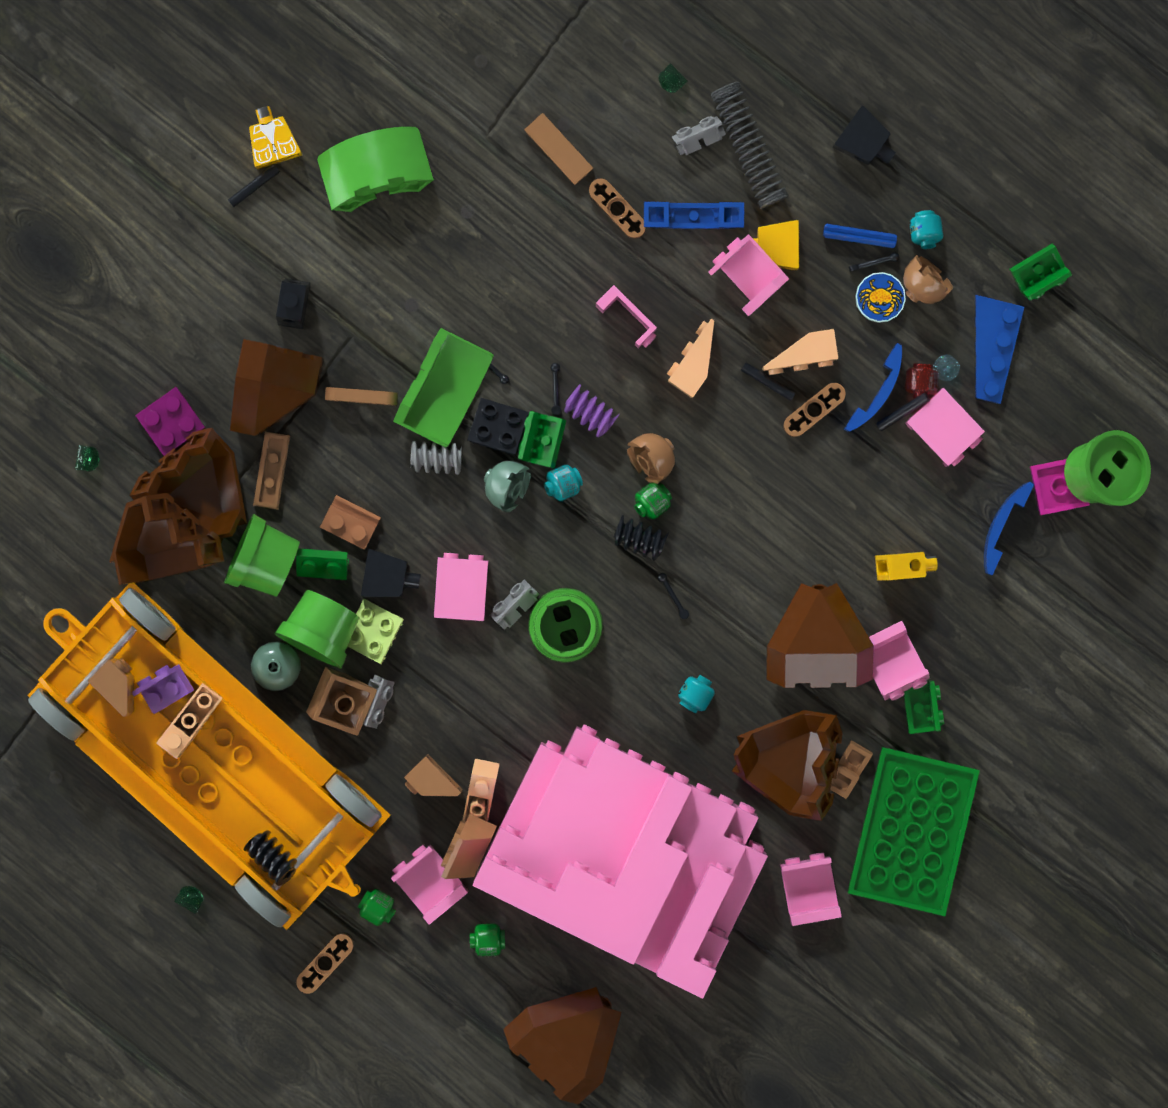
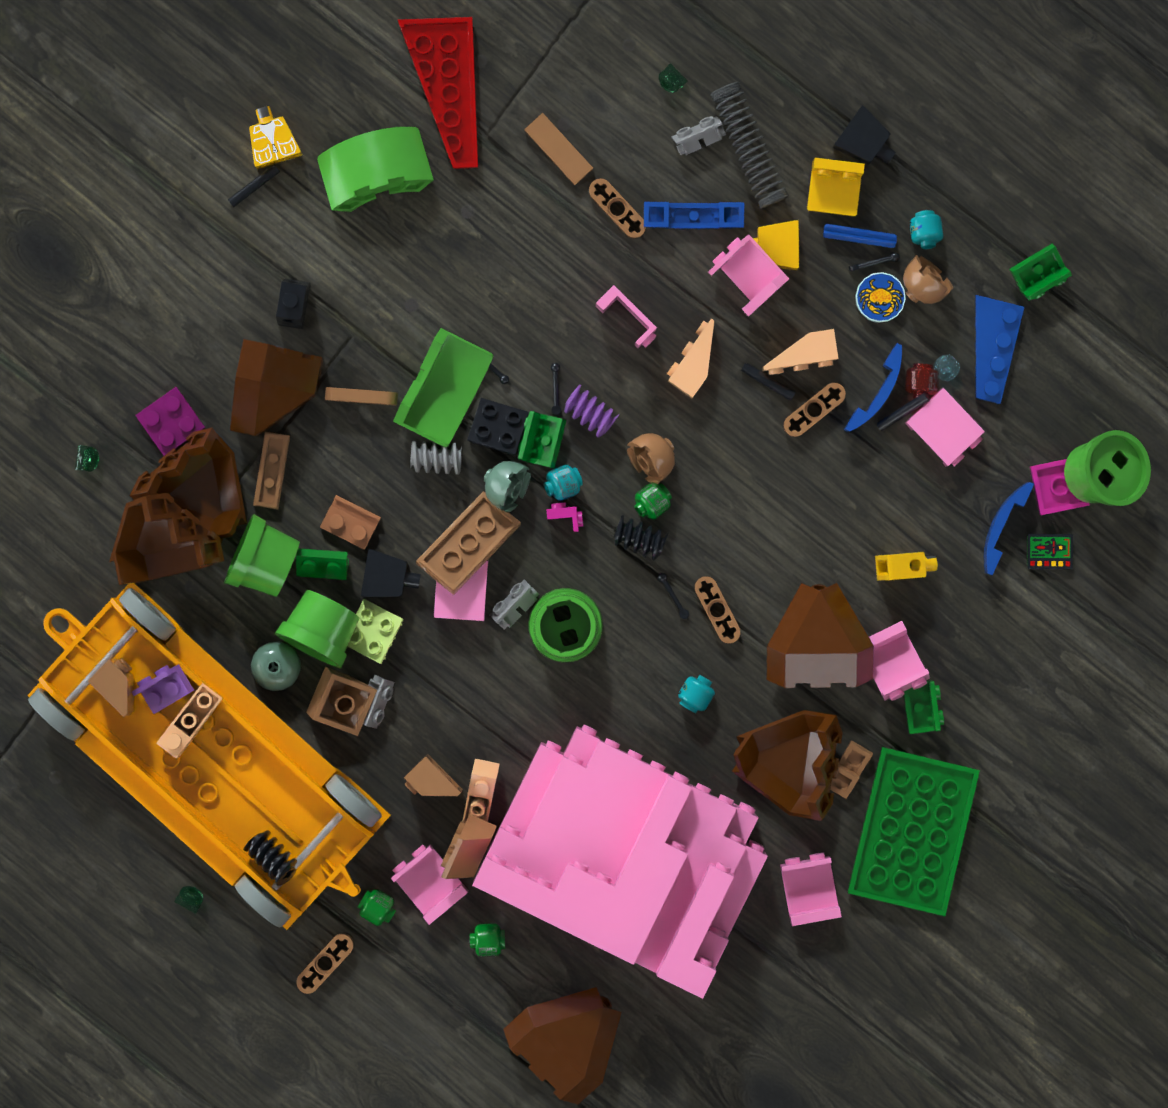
(445, 65): none -> red wing
(467, 543): none -> medium nougat tile
(560, 510): none -> dark pink bracket
(732, 623): none -> medium nougat beam
(835, 186): none -> yellow bracket
(1050, 551): none -> piece

